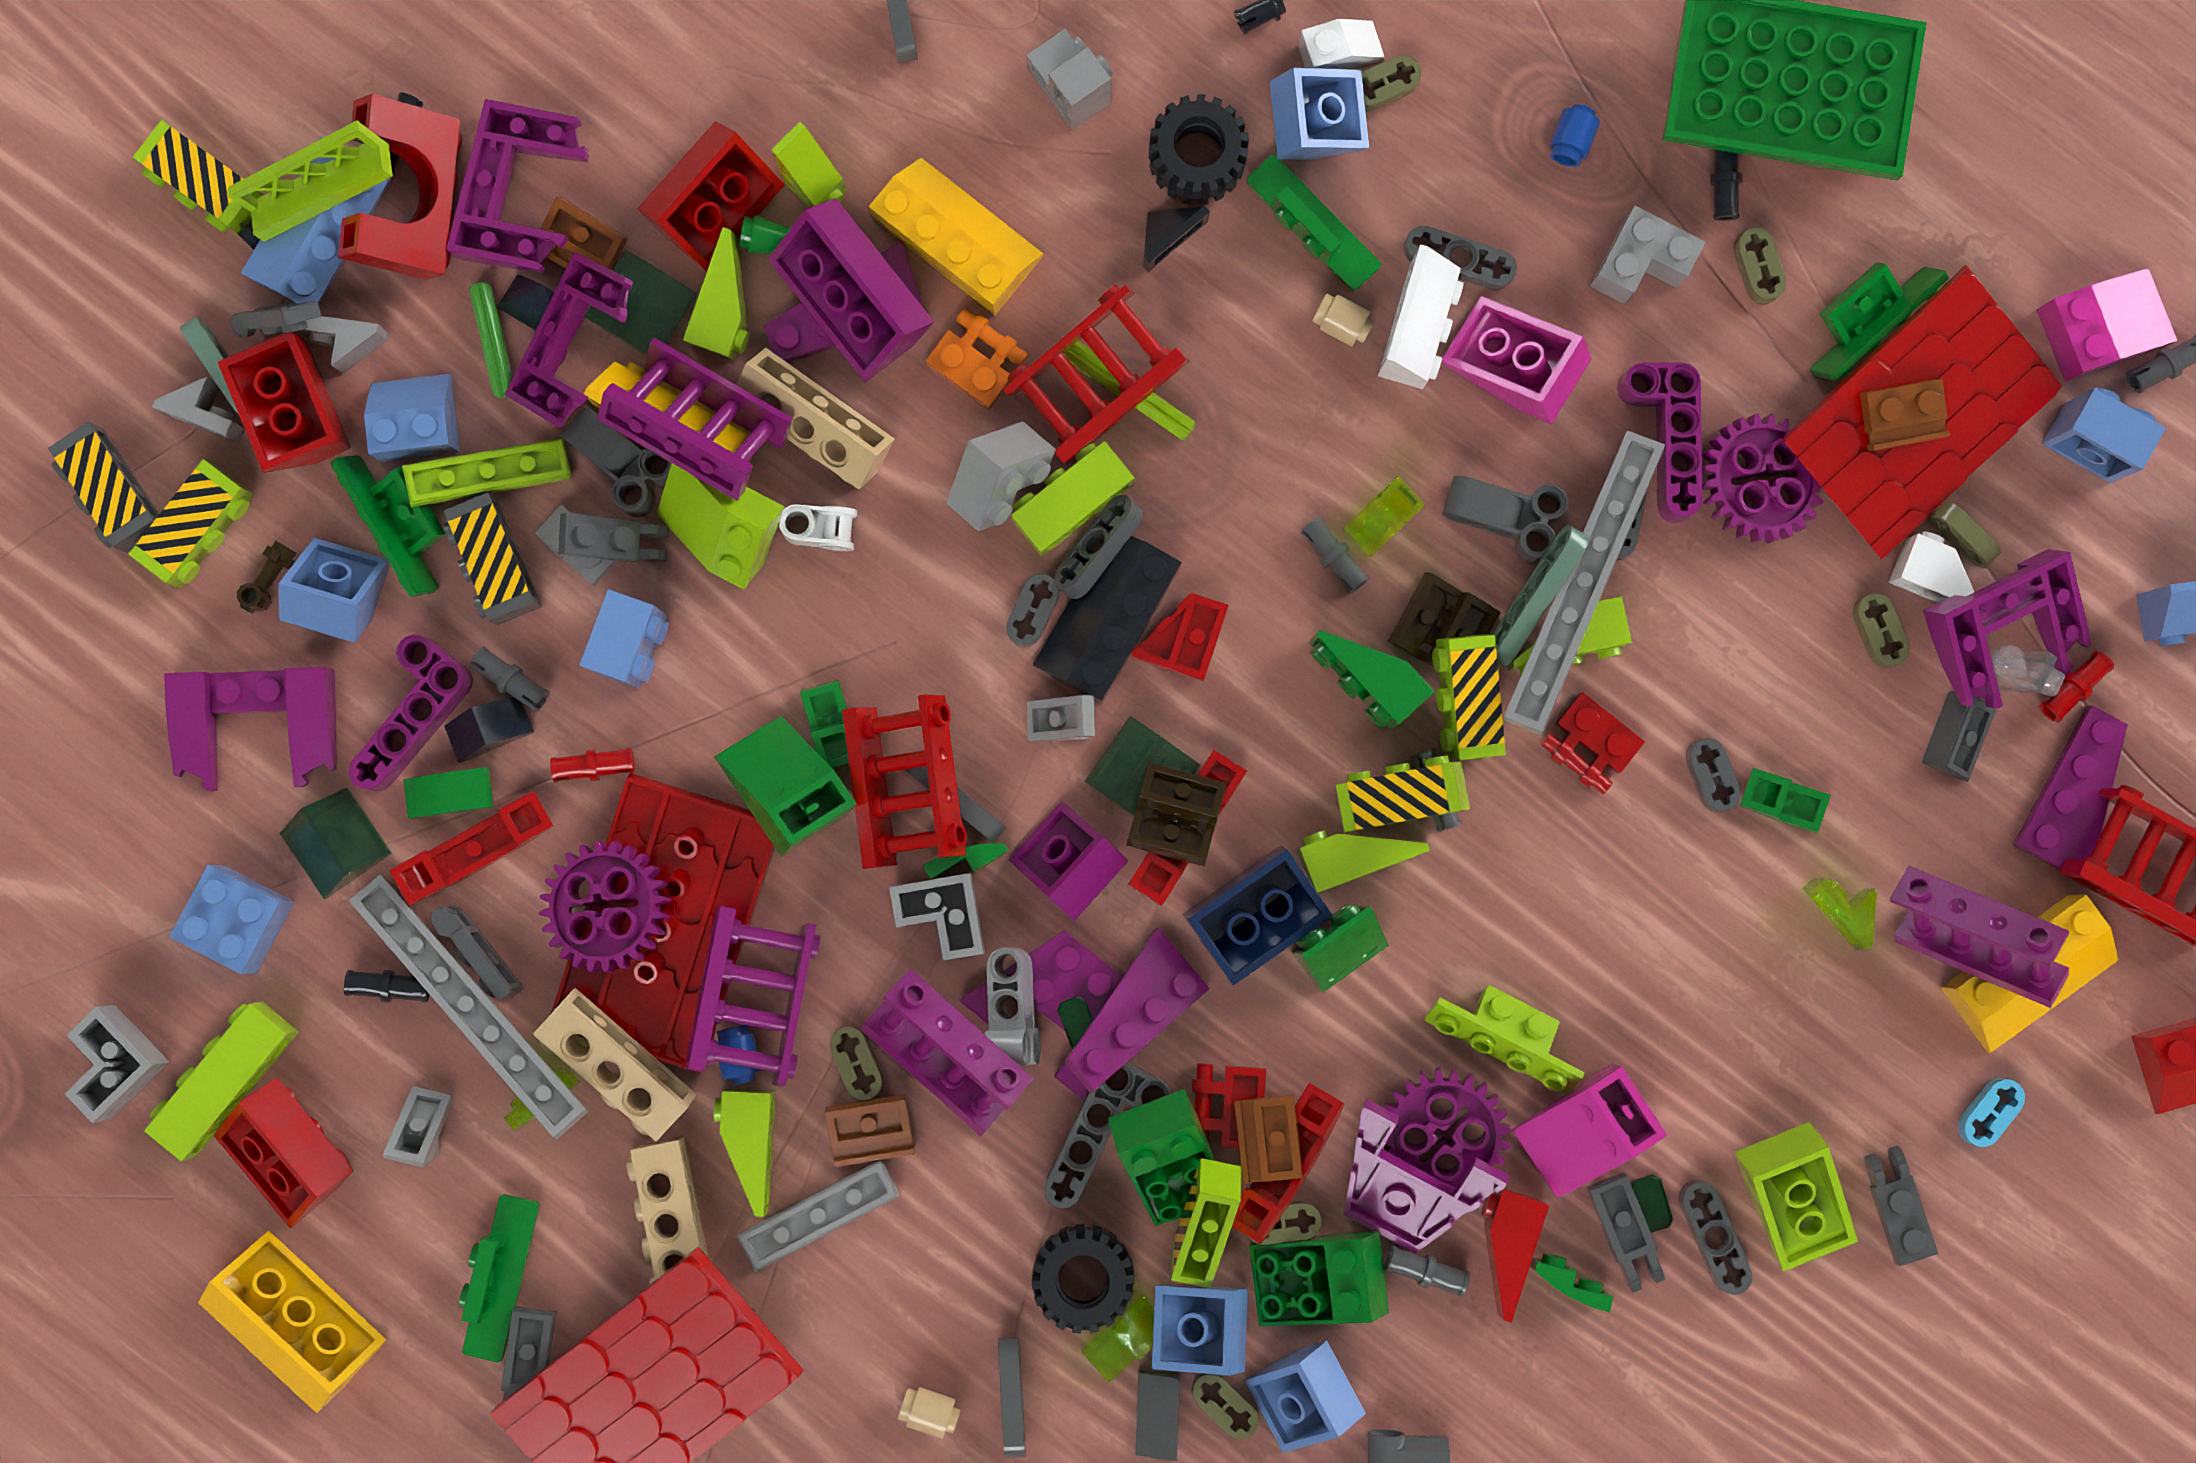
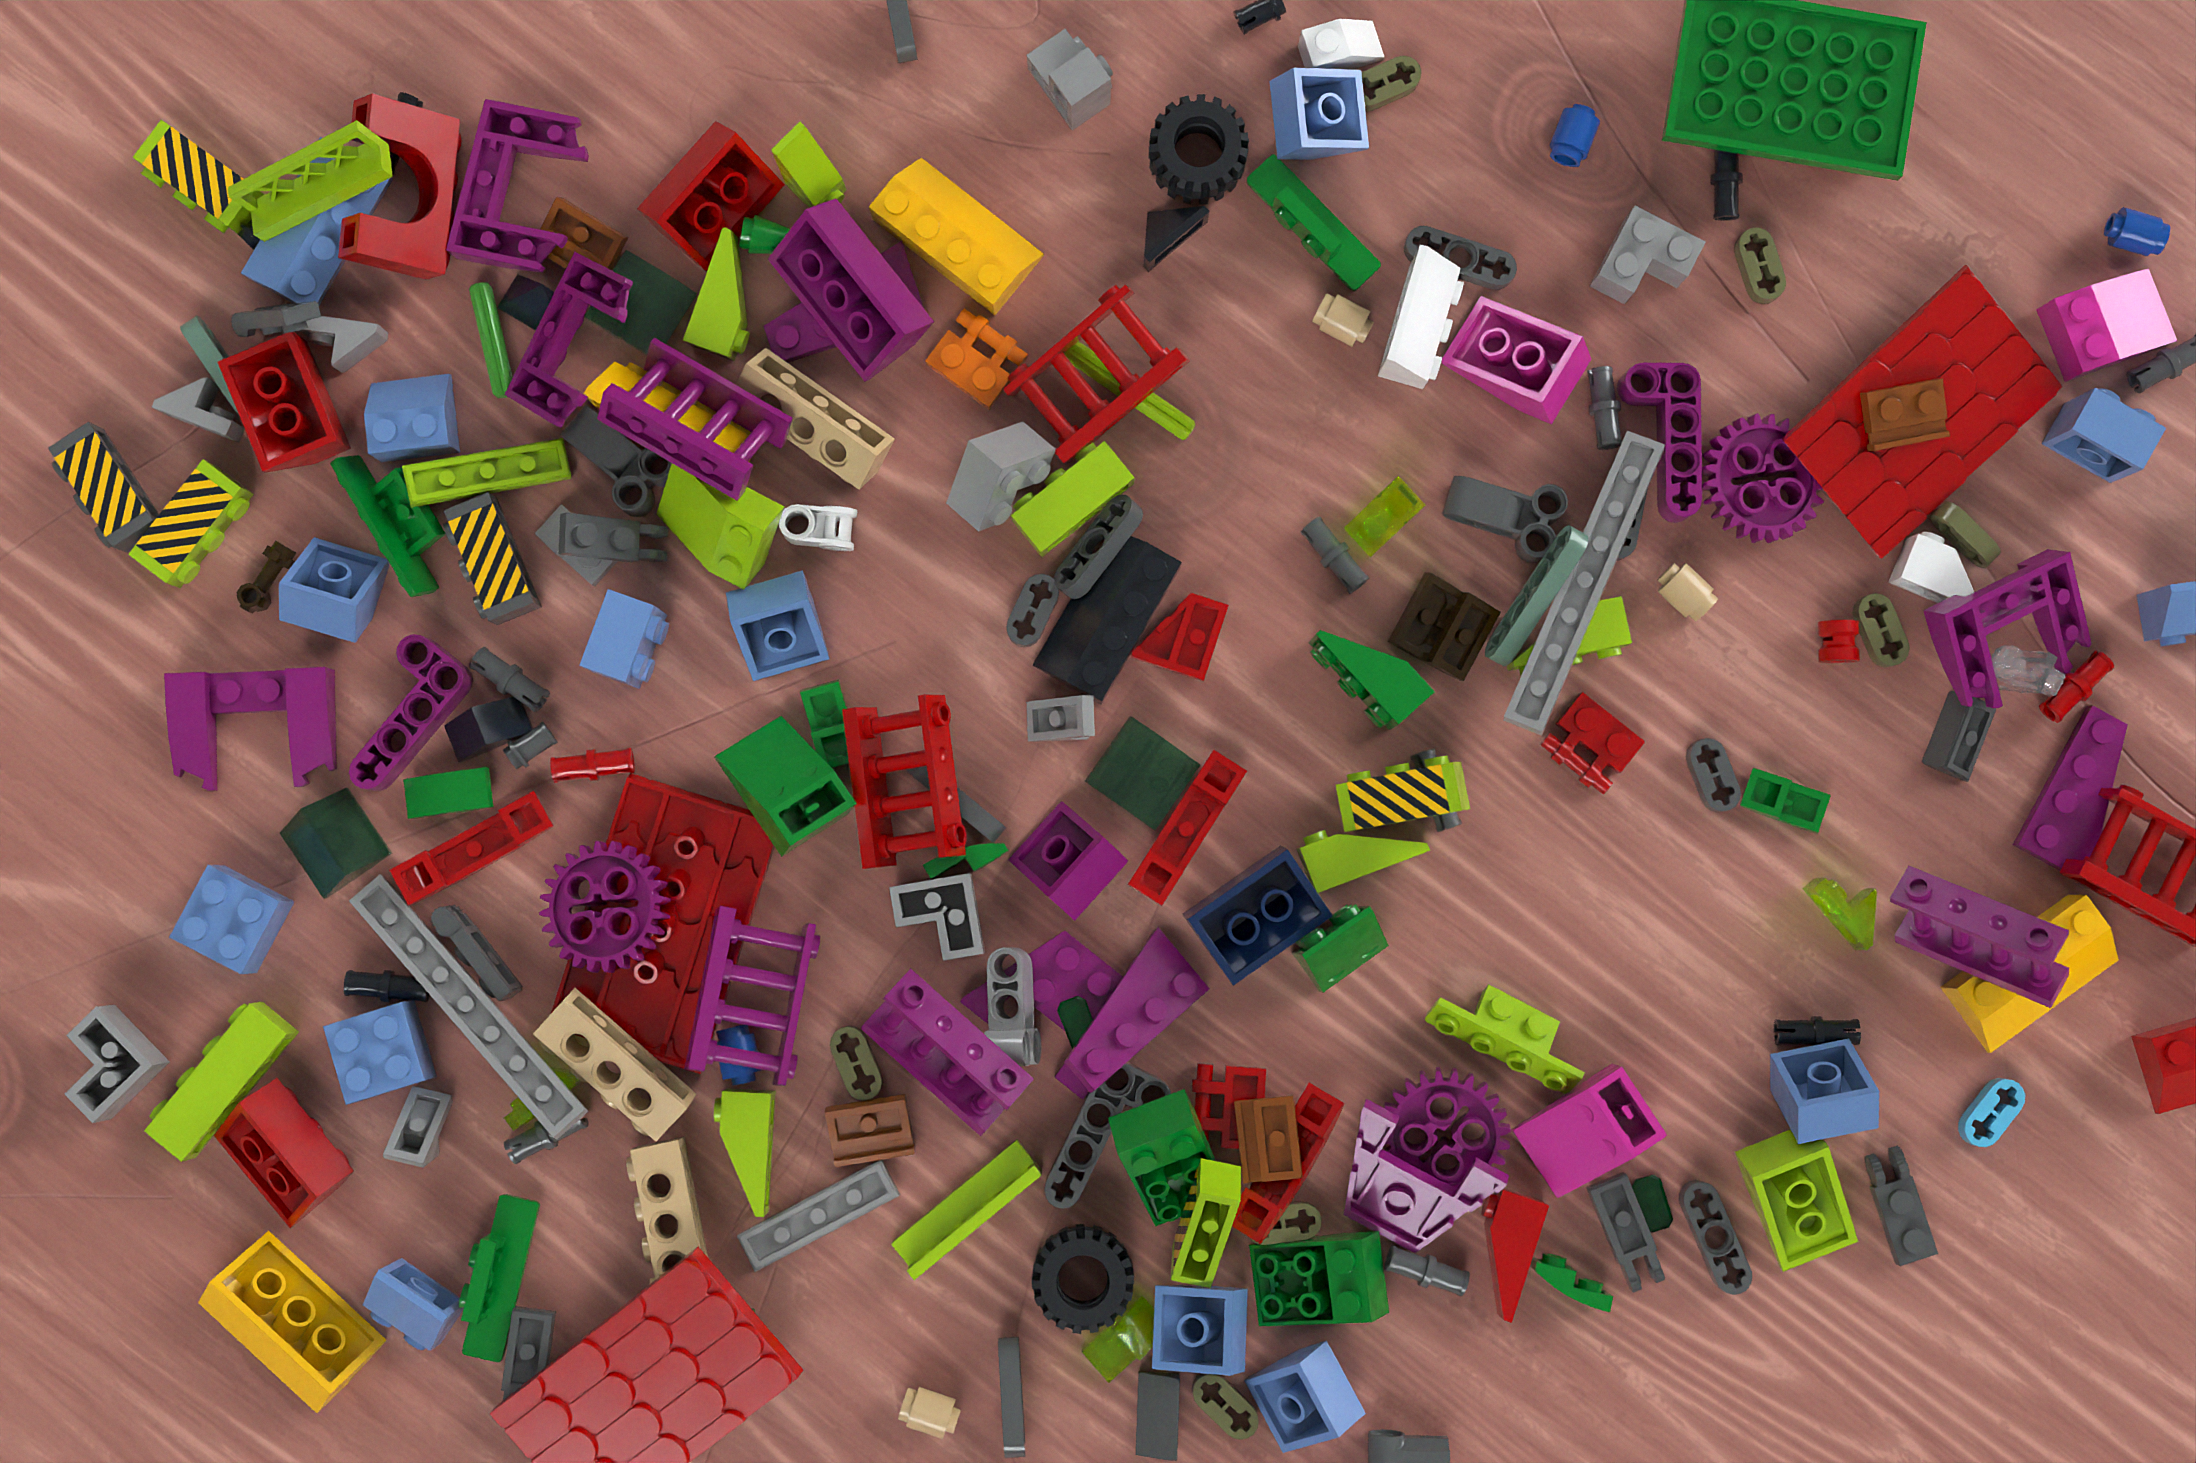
(379, 1051): none -> medium blue brick
(412, 1304): none -> medium blue slope
(529, 745): none -> dark grey pin
(536, 1140): none -> dark grey pin
(777, 625): none -> medium blue slope
(966, 1208): none -> lime fence
(1176, 814): dark brown slope -> none
(1469, 697): brick -> none
(1604, 407): none -> dark grey pin
(1686, 591): none -> tan brick
(1816, 1031): none -> black pin
(1824, 1091): none -> medium blue brick
(1838, 641): none -> red wheel
(1869, 312): green bracket -> none
(2137, 232): none -> blue brick

